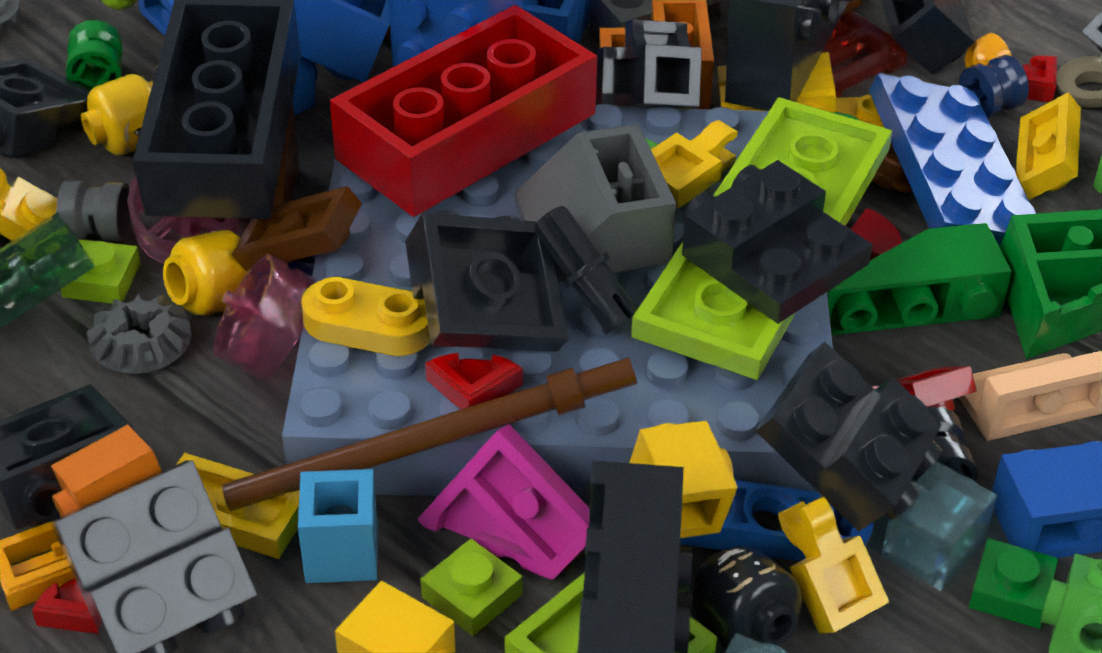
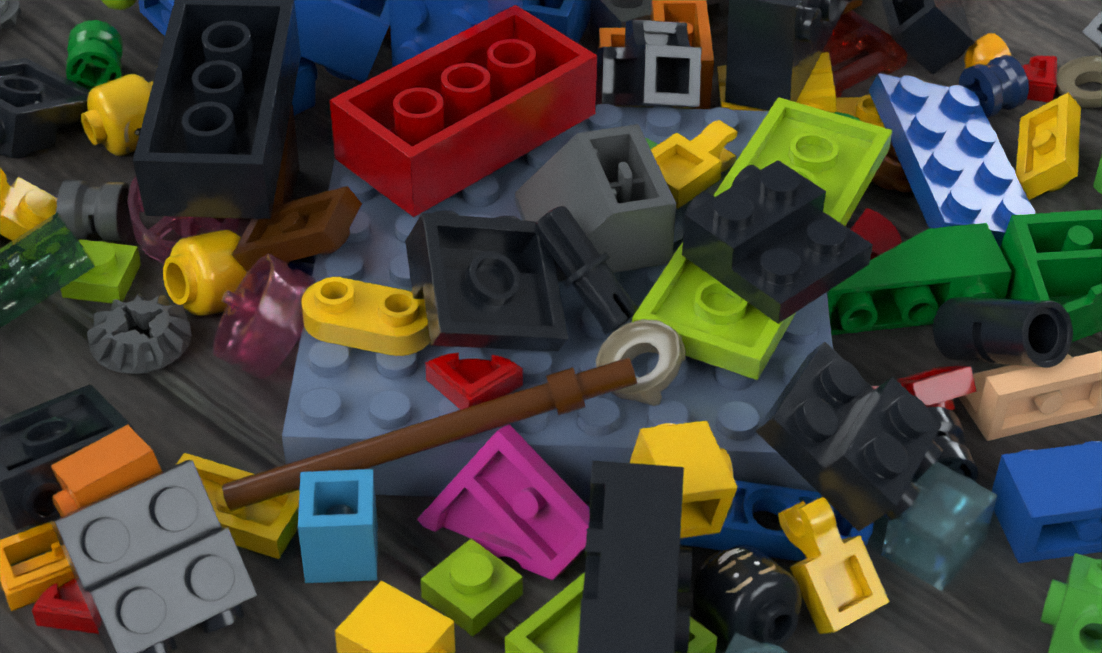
(641, 338): none -> dark tan piece
(1003, 331): none -> black pin
(1013, 583): green plate -> none

